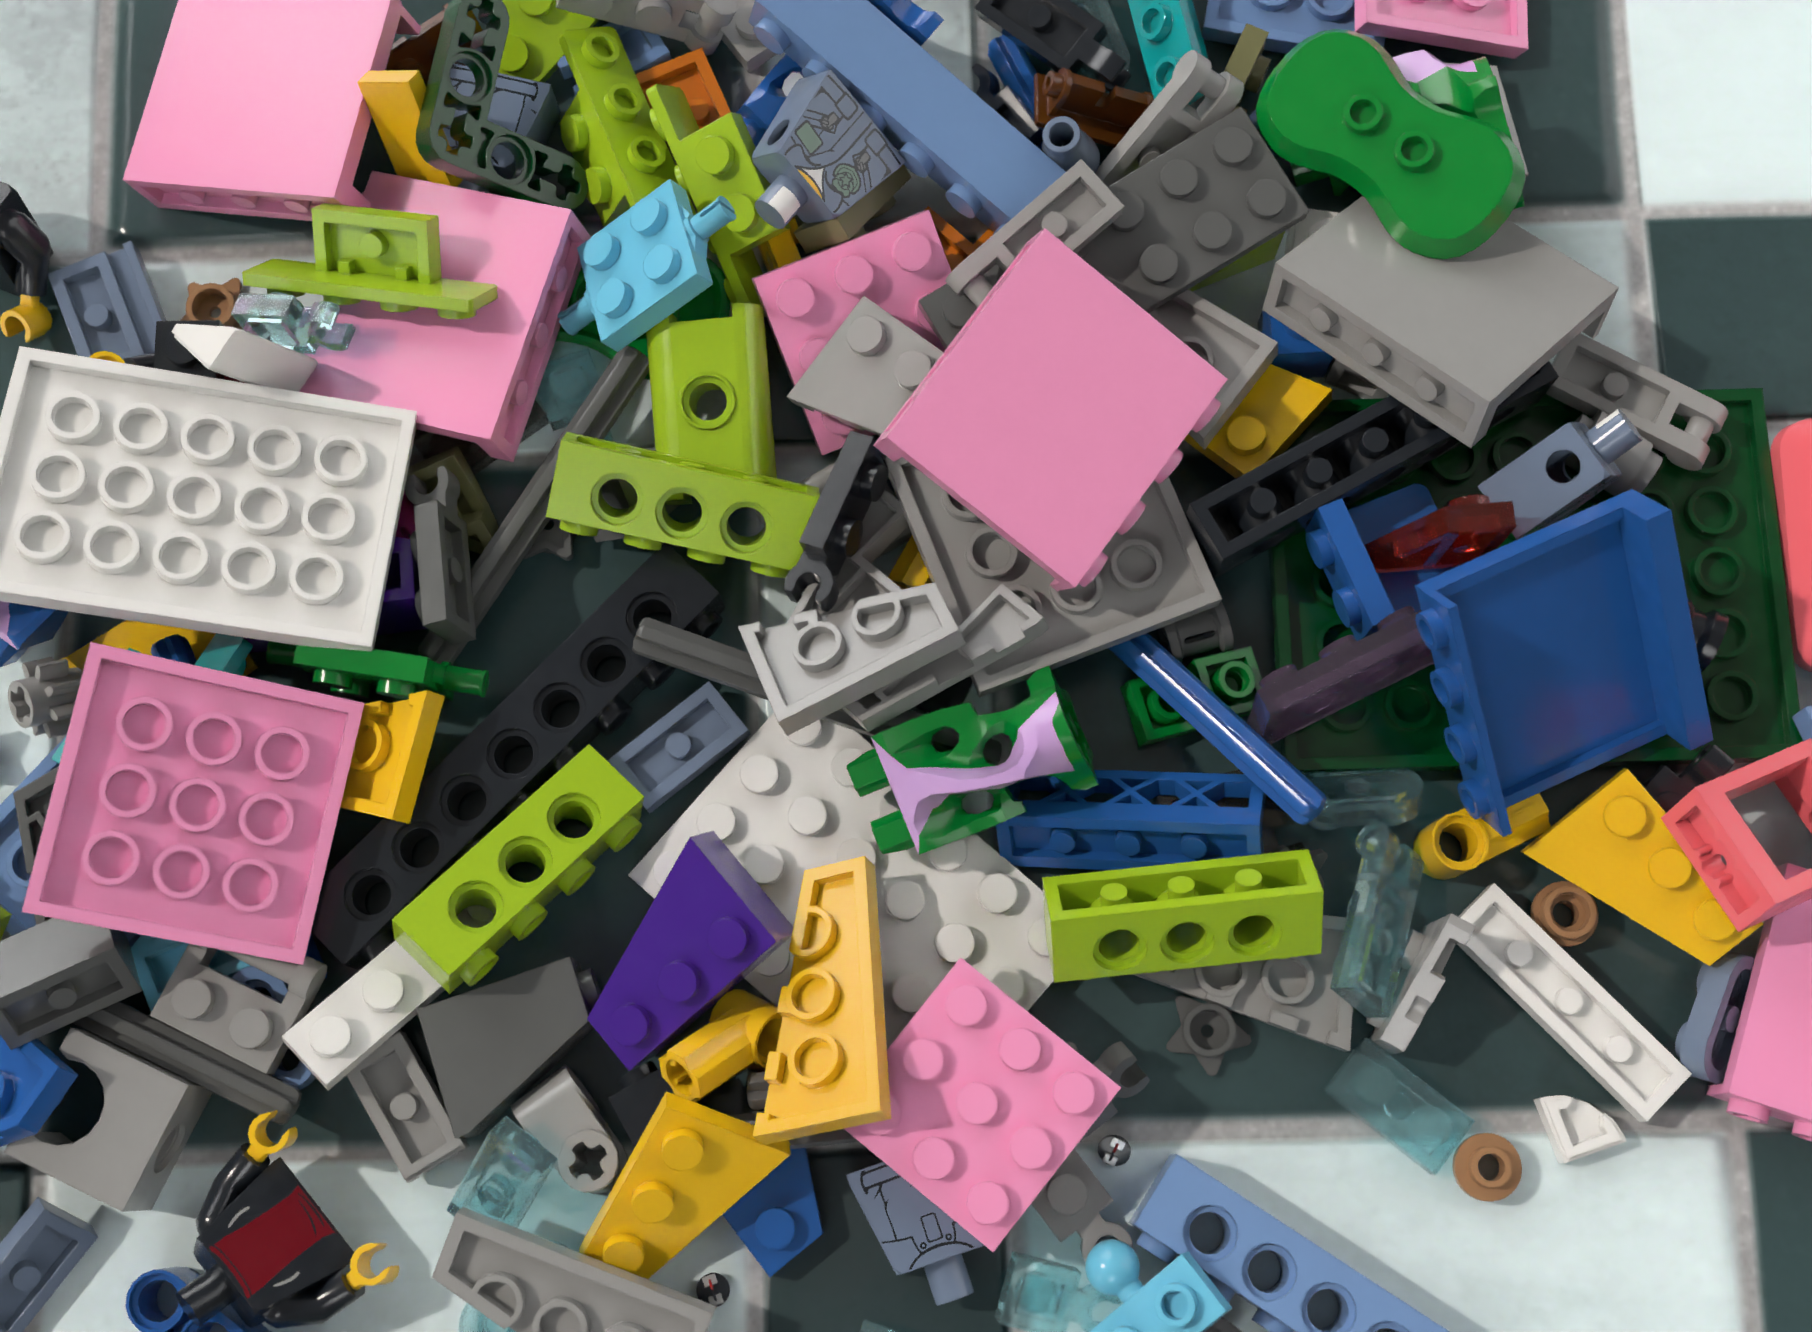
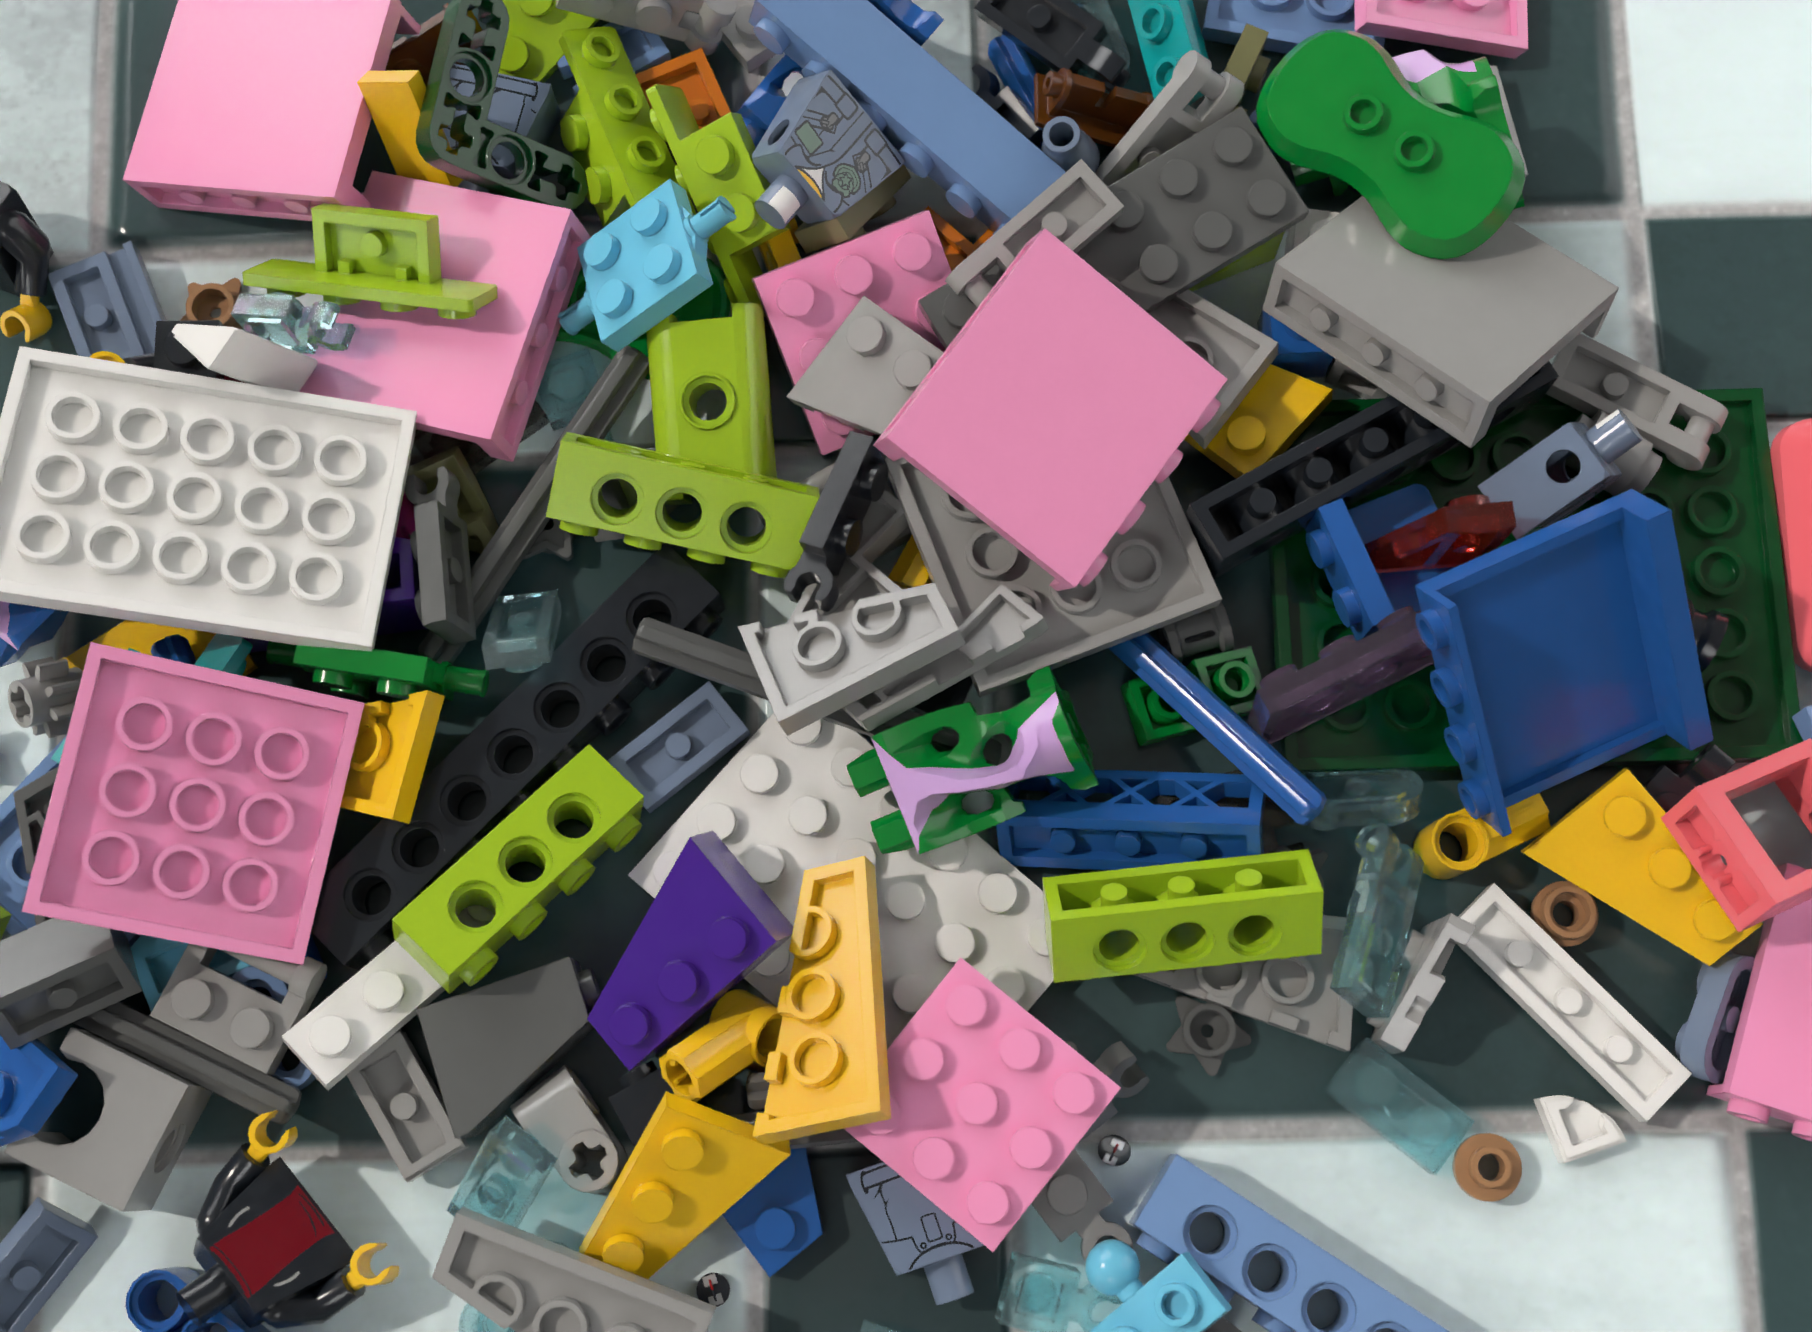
(522, 631): none -> clear light blue plate

